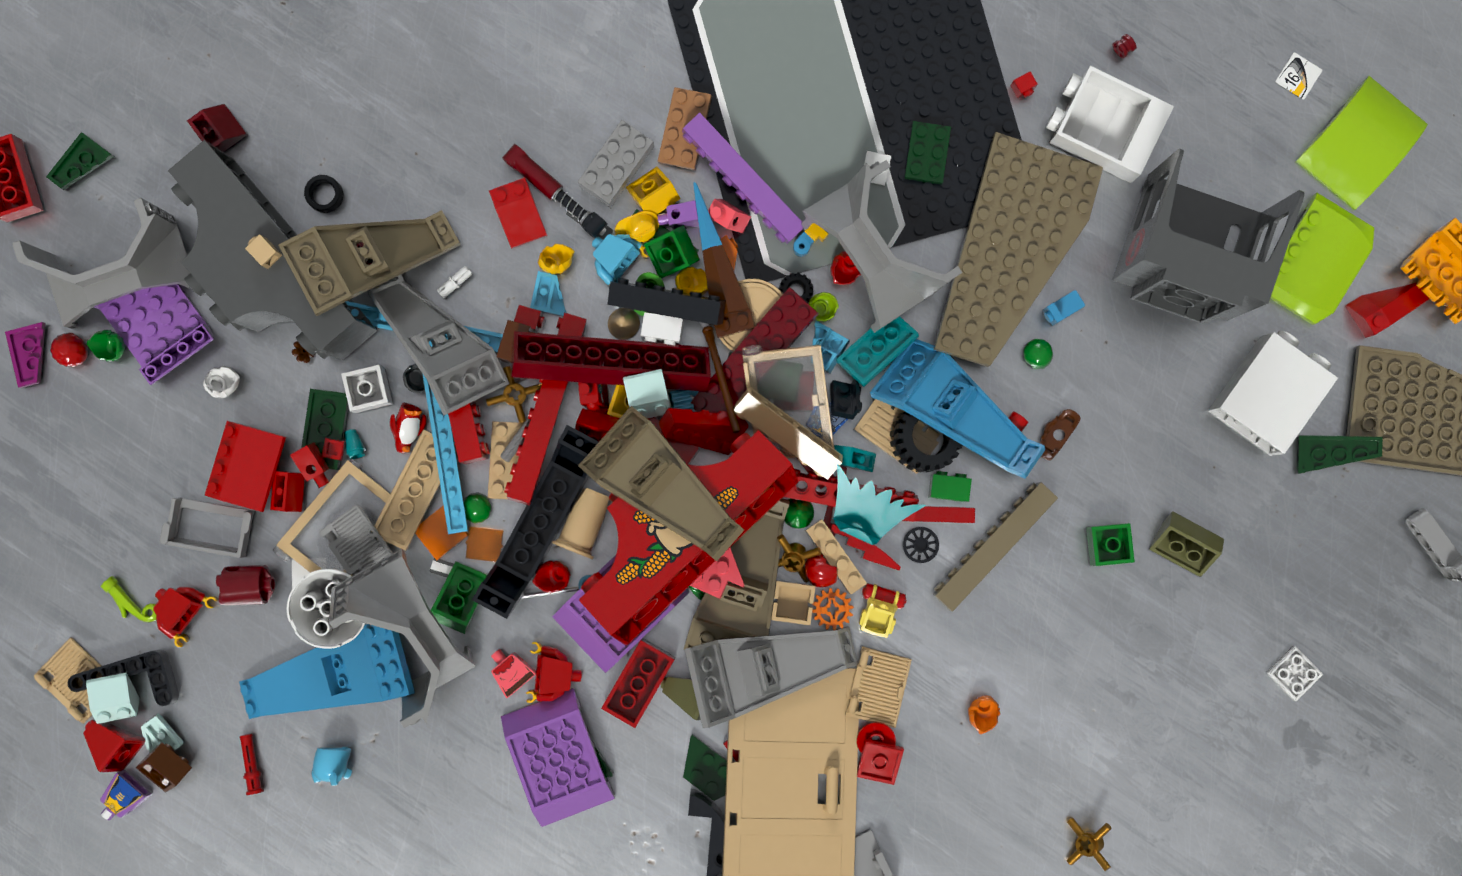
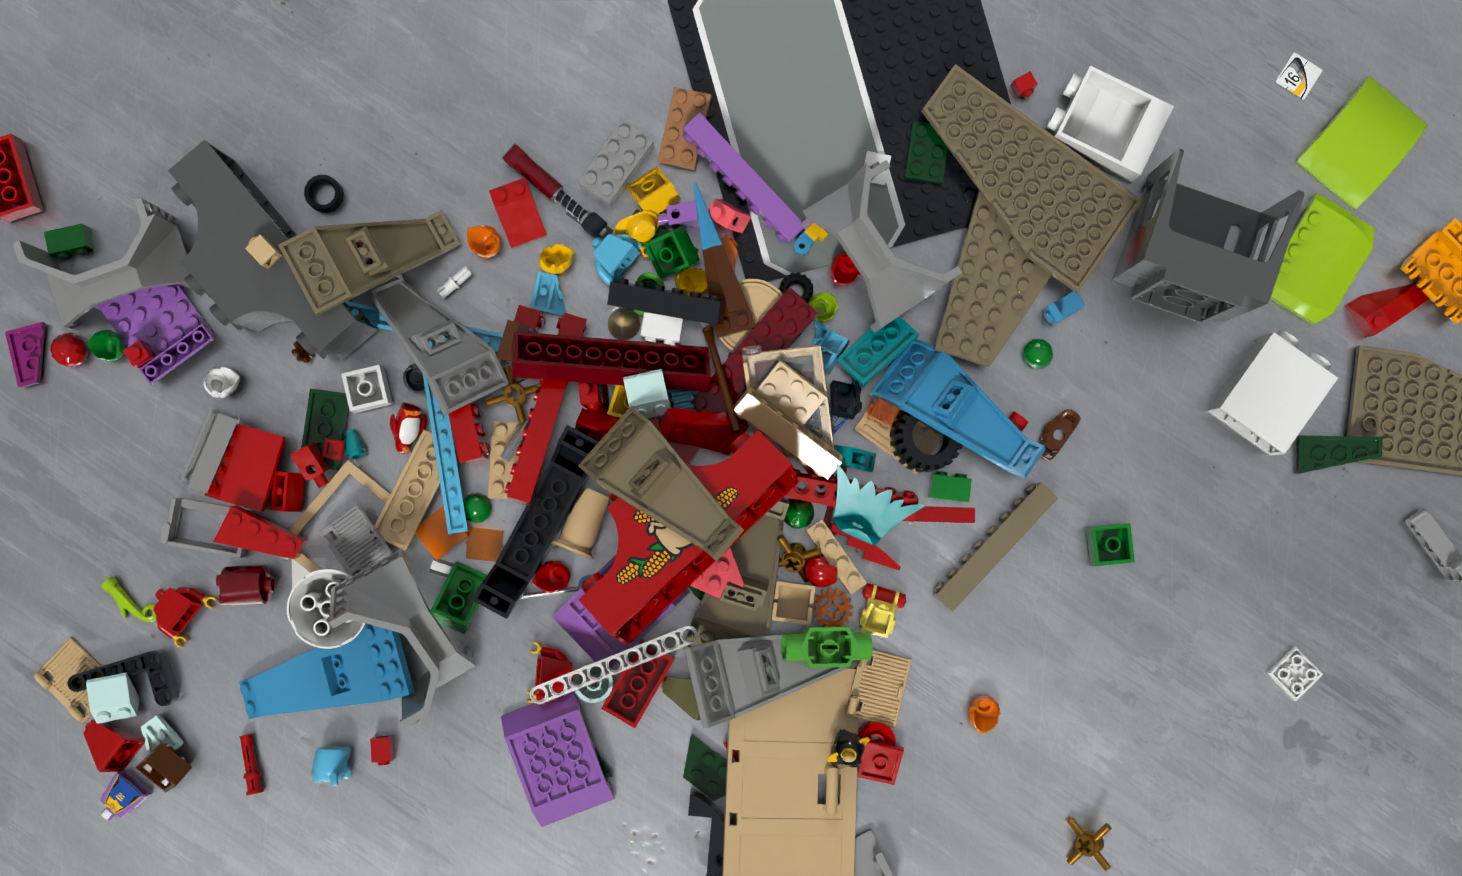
(68, 241): none -> green brick
(78, 161): dark green wing -> none
(139, 354): none -> red brick
(211, 452): none -> light grey piece
(217, 127): dark red slope -> none
(255, 533): none -> red wedge
(382, 749): none -> red brick
(483, 240): none -> orange hair
(511, 672): coral torso -> none
(593, 694): none -> light aqua brick
(603, 664): none -> white beam
(791, 393): none -> tan plate
(826, 646): none -> bright green brick
(847, 750): none -> black hair
(881, 413): none -> clear orange brick
(921, 545): black wheel -> none
(1040, 188): none -> dark tan wing
(1124, 46): dark red wheel -> none
(1187, 544): olive slope -> none

